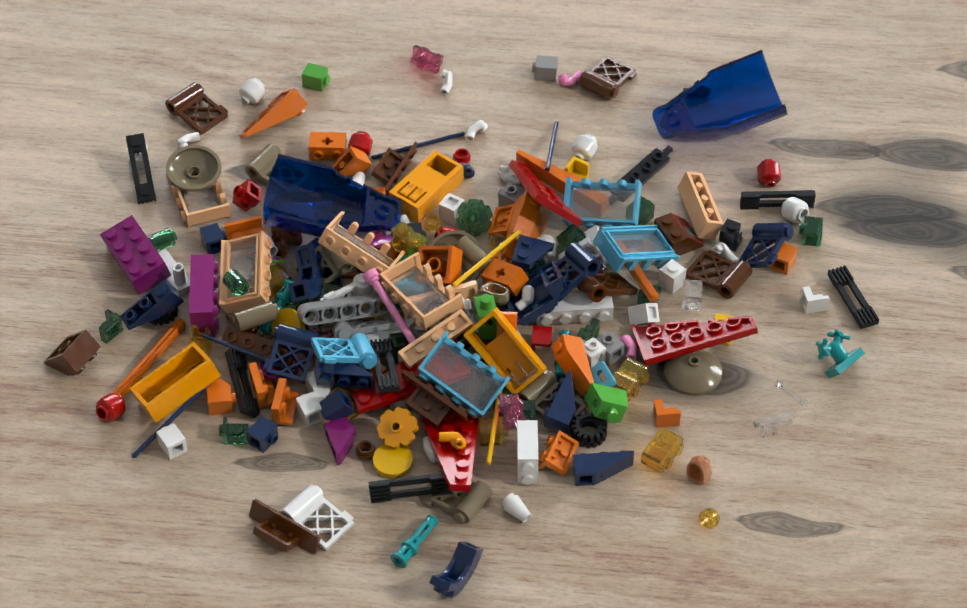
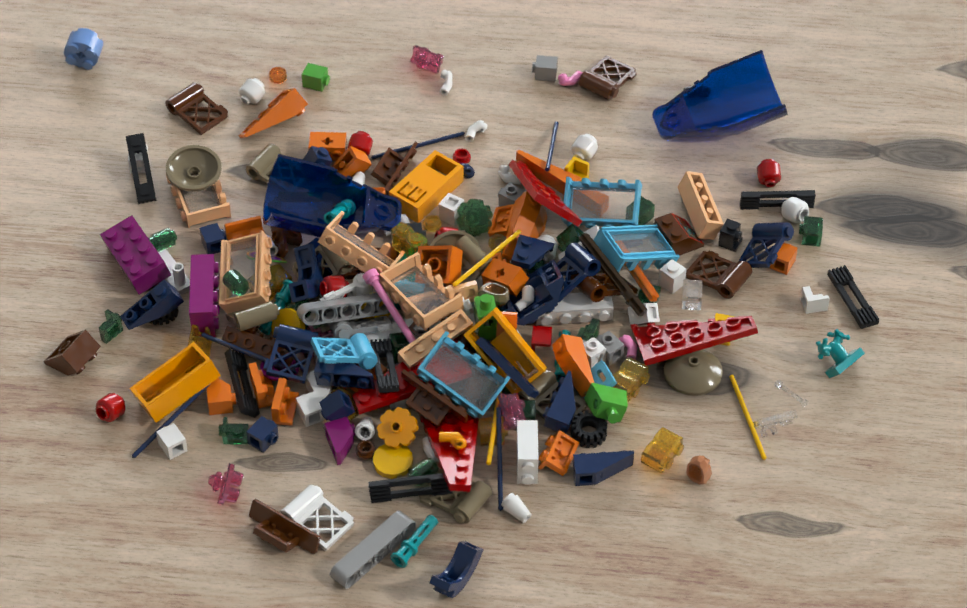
(83, 48): none -> medium blue brick
(148, 360): orange axle -> none
(188, 138): white arm -> none
(223, 482): none -> clear pink hips
(247, 195): red brick -> none
(277, 75): none -> clear orange tile
(318, 155): none -> dark blue brick
(332, 283): none -> red head
(344, 206): none -> teal pin
(365, 429): none -> white cone
(372, 549): none -> light grey beam
(380, 239): magenta dish -> none
(424, 467): none -> clear green brick
(499, 458): none -> dark blue axle
(508, 368): none -> dark blue tile
(628, 294): none -> dark brown axle
(648, 166): black plate -> none
(665, 416): orange panel -> none
(709, 518): clear yellow plate -> none
(722, 249): white arm -> none
(747, 416): none -> yellow axle

